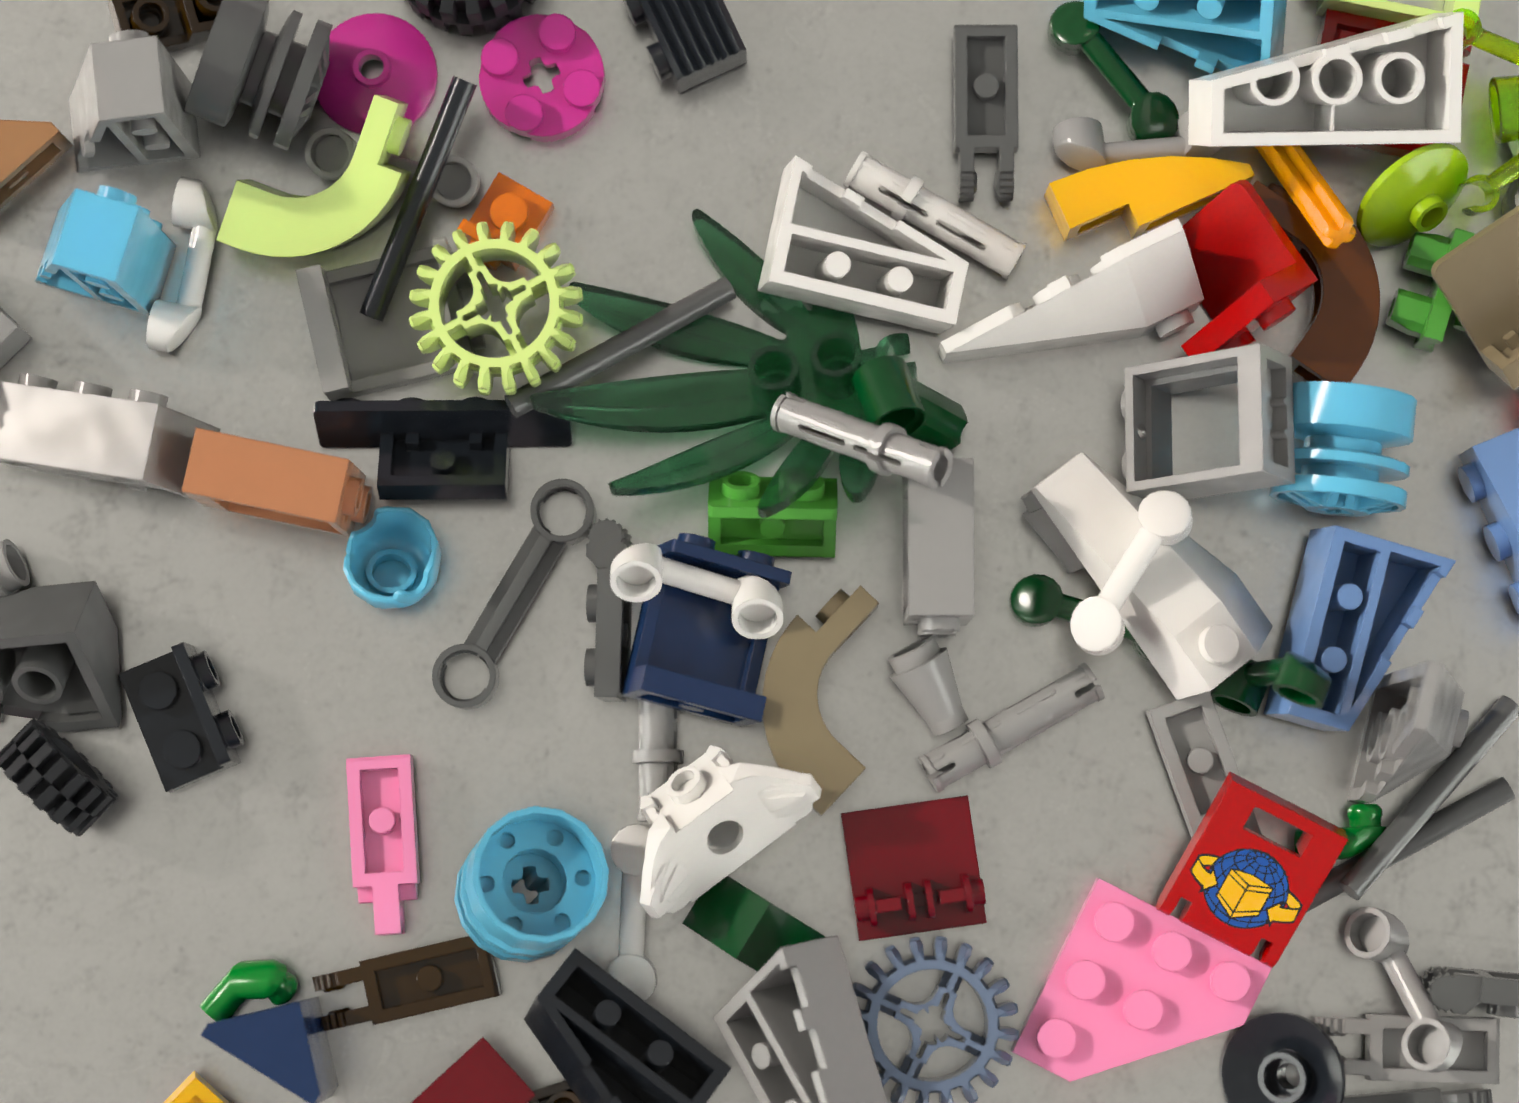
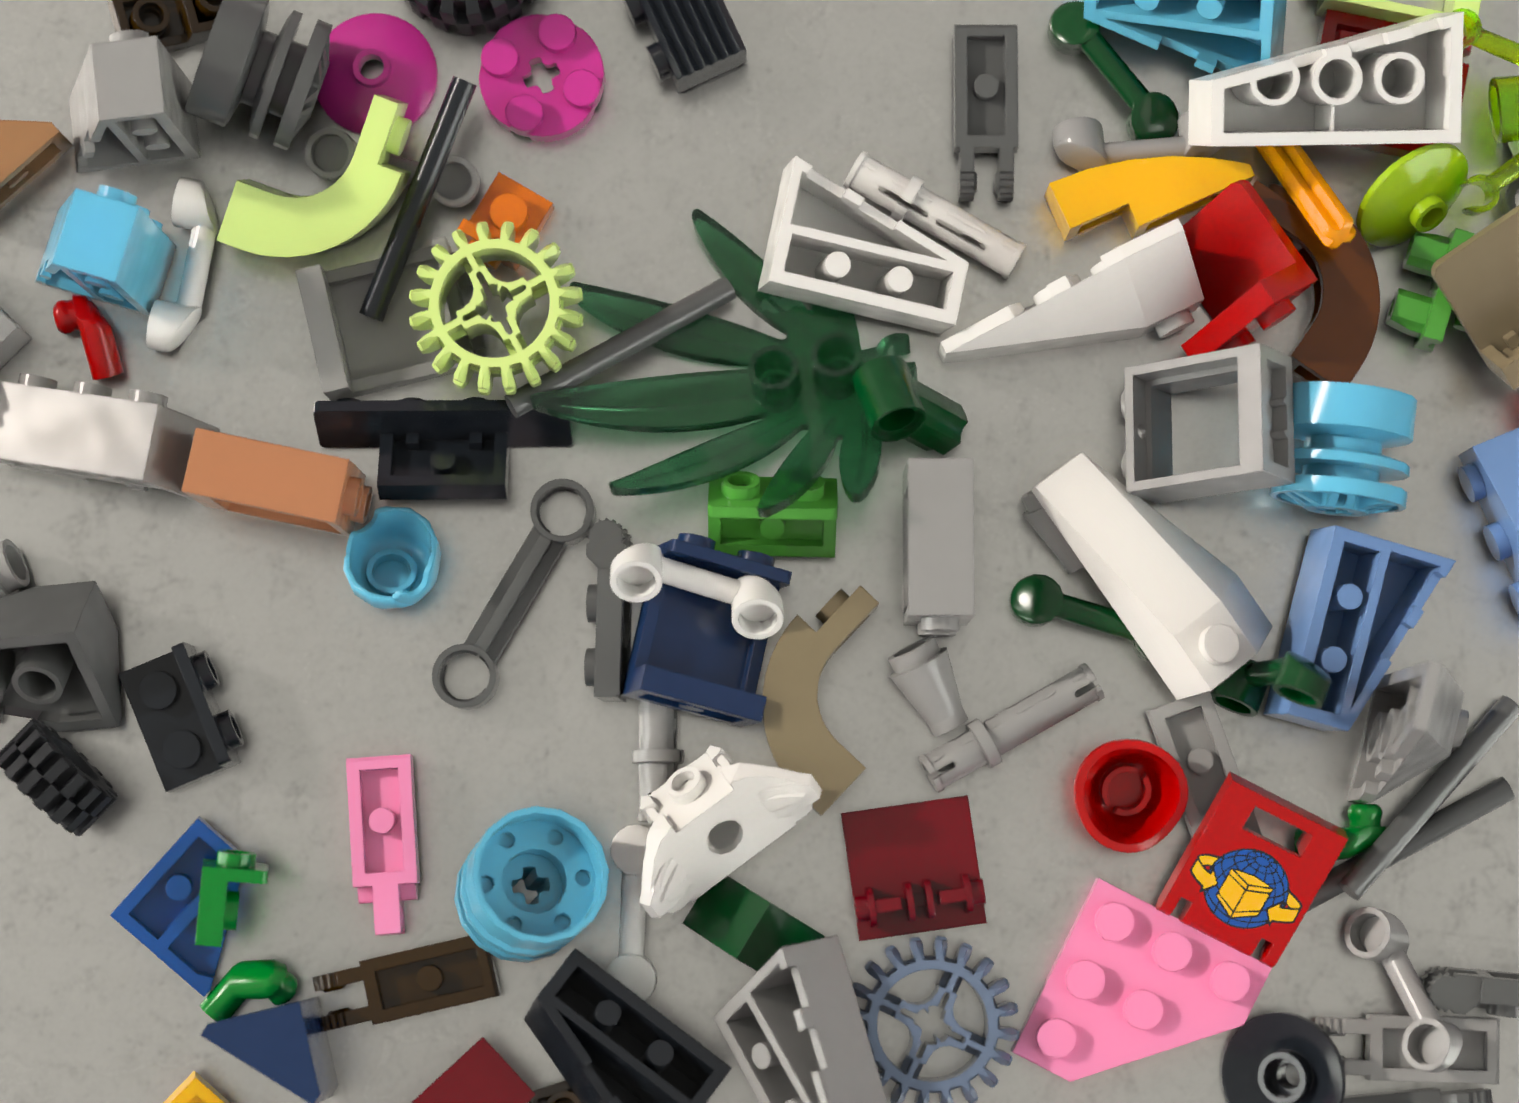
(95, 334): none -> red arm
(166, 903): none -> blue wing
(218, 905): none -> green bracket
(882, 447): light grey pin -> none
(1097, 621): white bar -> none
(1130, 794): none -> red helmet

